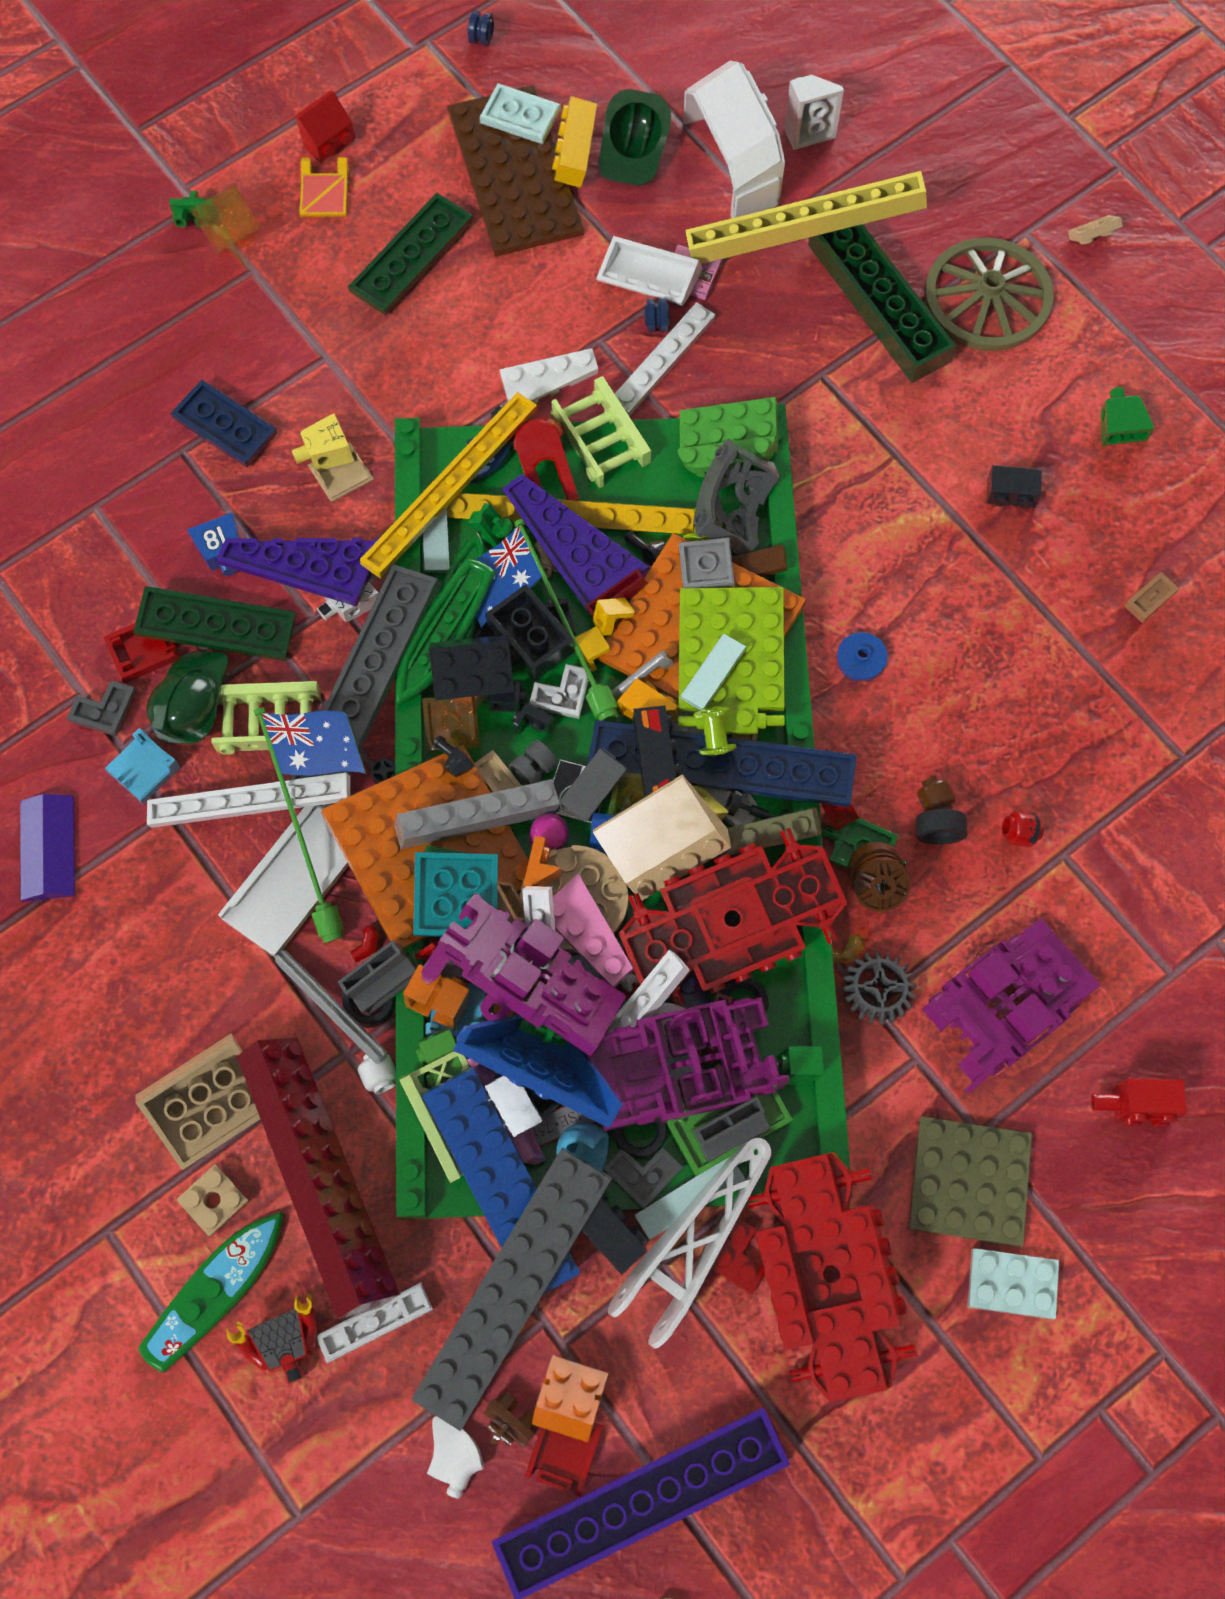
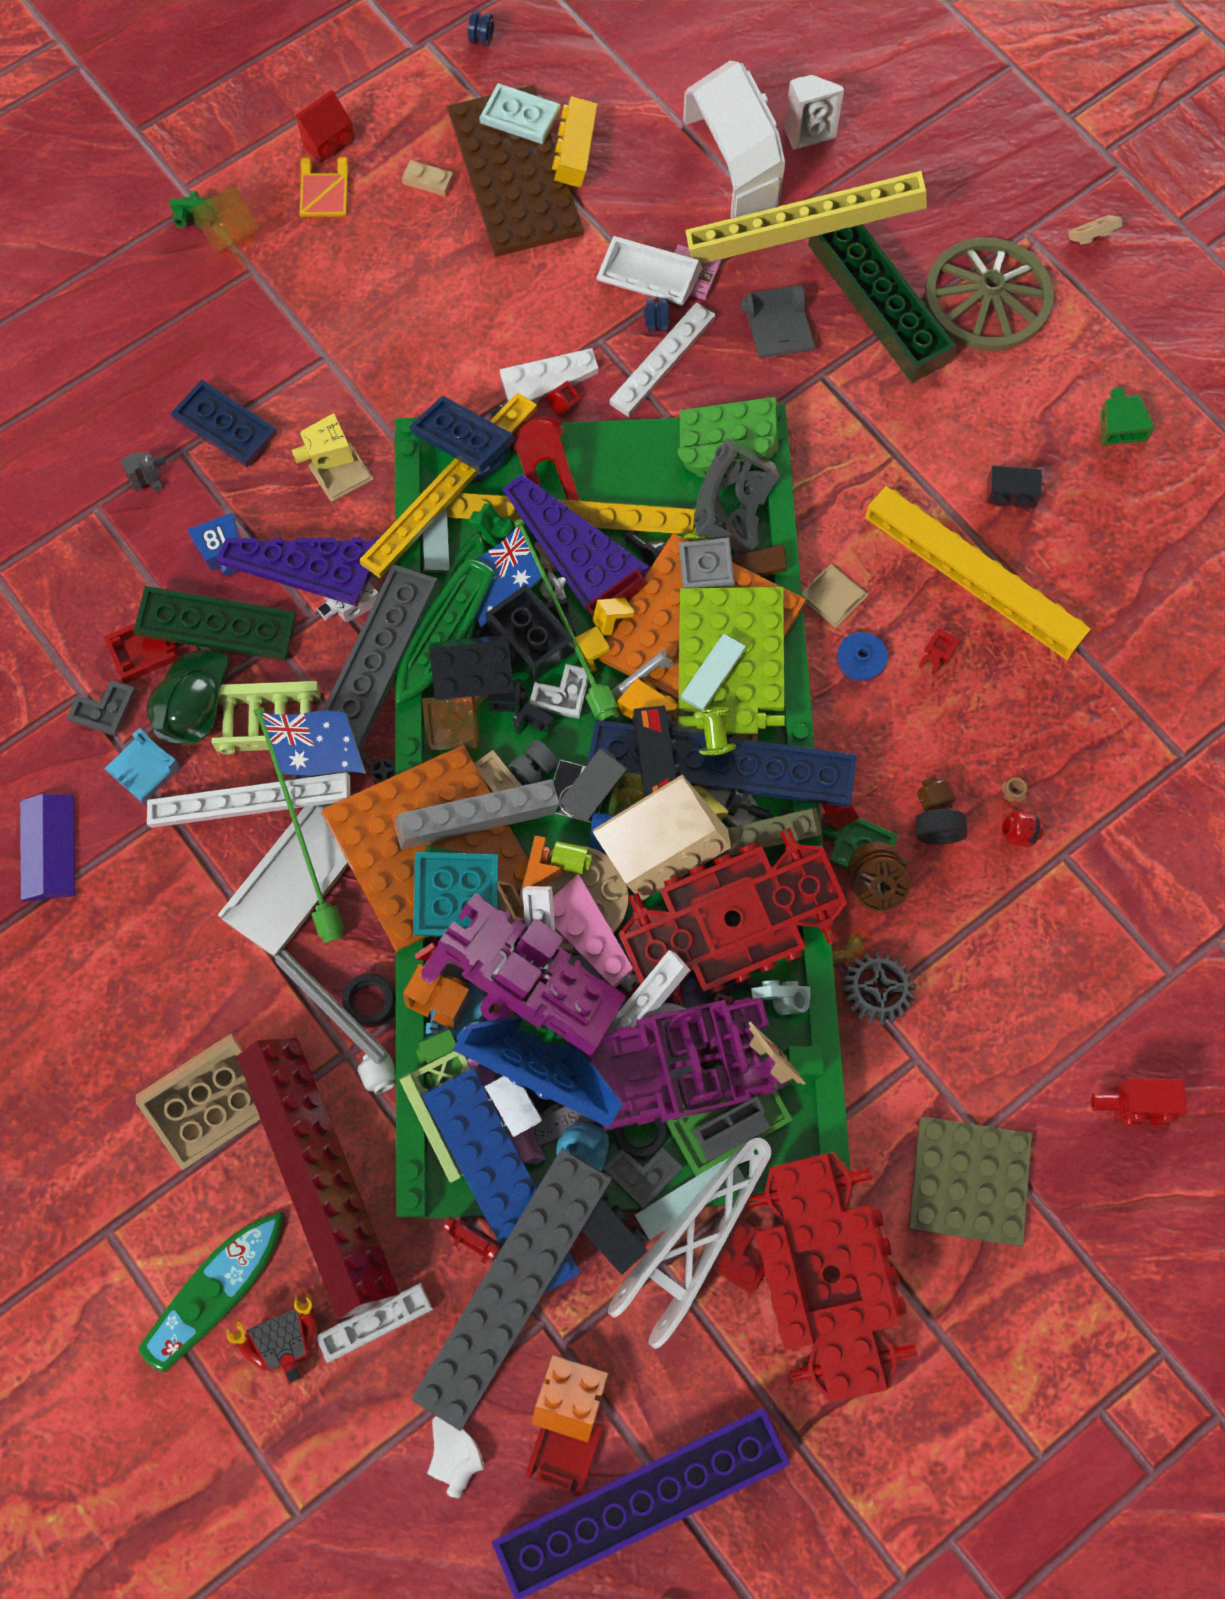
(143, 470): none -> dark grey piece
(195, 1200): tan piece -> none
(369, 945): red arm -> none
(379, 977): dark grey piece -> none
(410, 253): dark green plate -> none
(427, 178): none -> tan plate
(457, 761): black bar -> none
(462, 434): none -> dark blue plate
(471, 1239): none -> red container
(506, 1425): reddish brown hips -> none
(552, 828): dark pink helmet -> none
(555, 582): none -> white plate
(563, 398): none -> red slope
(571, 857): none -> lime brick
(613, 413): yellowish green fence -> none
(634, 137): dark green piece -> none
(778, 321): none -> dark grey door
(782, 1069): none -> tan piece
(787, 999): none -> light aqua plate
(833, 596): none -> tan piece
(939, 649): none -> red plate
(977, 573): none -> yellow brick
(1013, 1284): light aqua plate -> none
(1019, 785): none -> medium nougat plate
(1040, 972): magenta piece -> none
(1151, 597): medium nougat plate -> none

